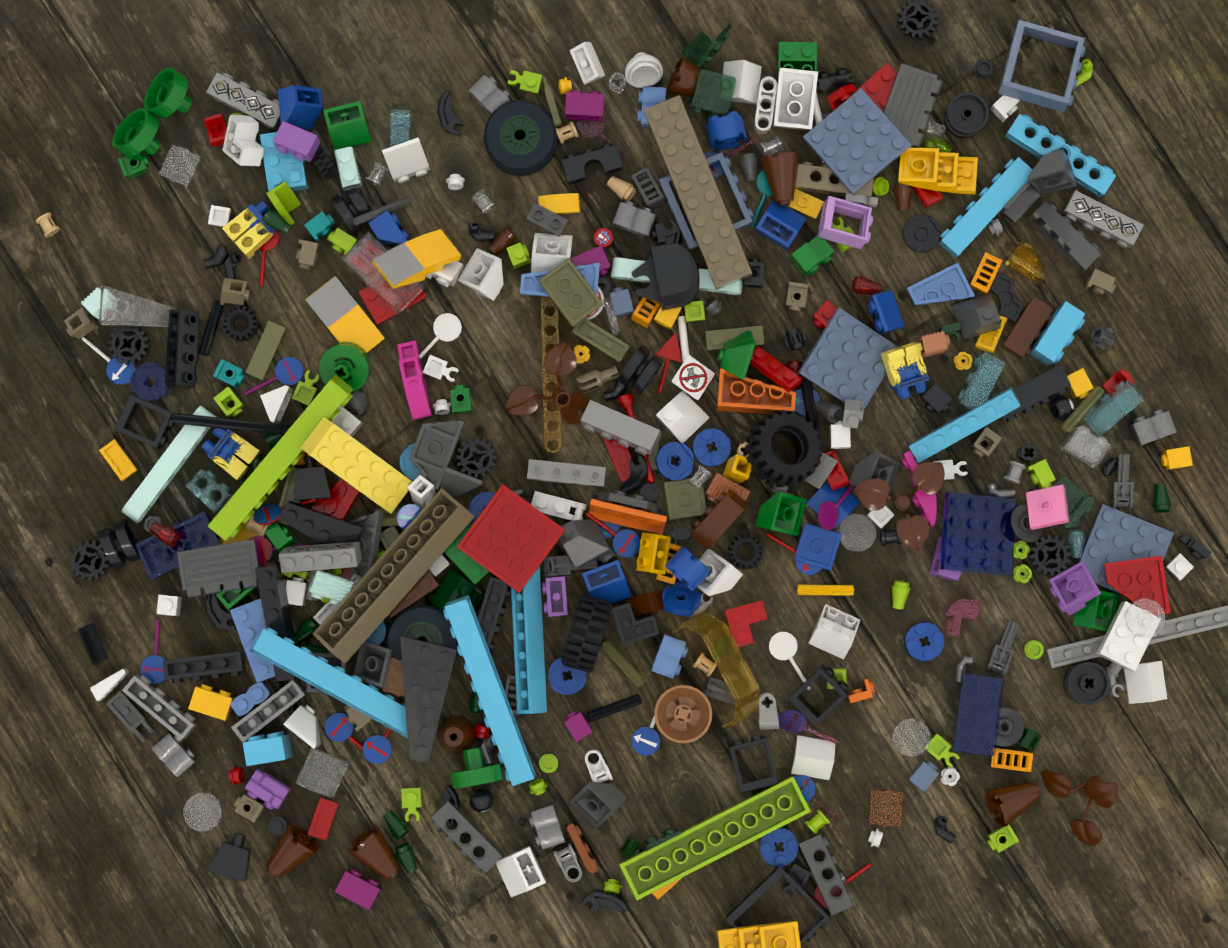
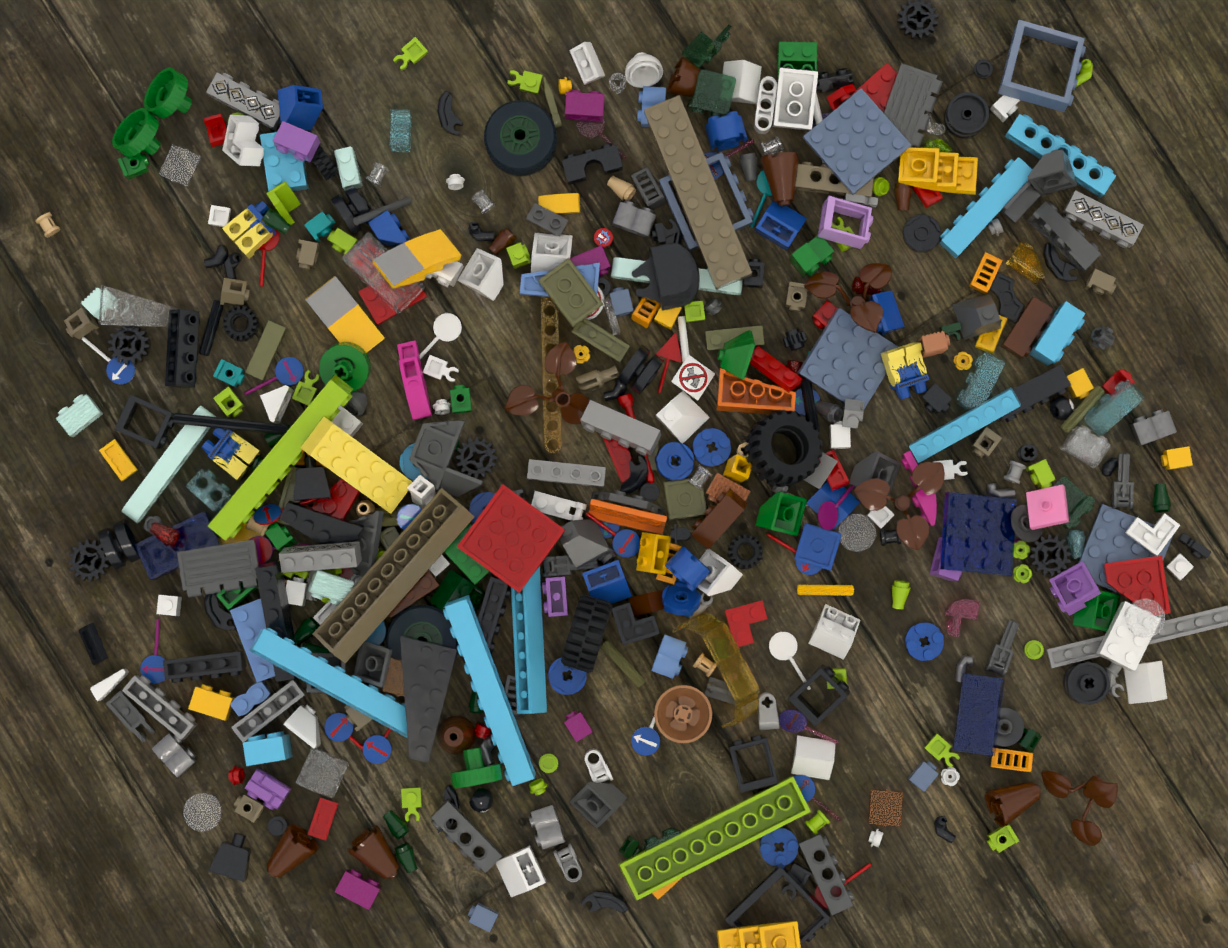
(79, 415): none -> light aqua brick
(142, 375): clear blue plate -> none
(347, 125): green slope -> none
(370, 508): none -> tan cone
(406, 160): white slope -> none
(412, 52): none -> lime plate
(482, 916): none -> sand blue brick
(488, 94): flat silver brick -> none
(573, 133): tan bush -> none
(581, 848): dark orange hinge -> none
(612, 886): lime plate -> none
(614, 708): black axle -> none
(806, 204): yellow plate -> none
(858, 695): orange bracket -> none
(867, 314): none -> reddish brown plant
(911, 738): clear tile -> none
(941, 287): medium blue wing -> none
(1056, 266): none -> black piece
(1153, 538): none -> white plate

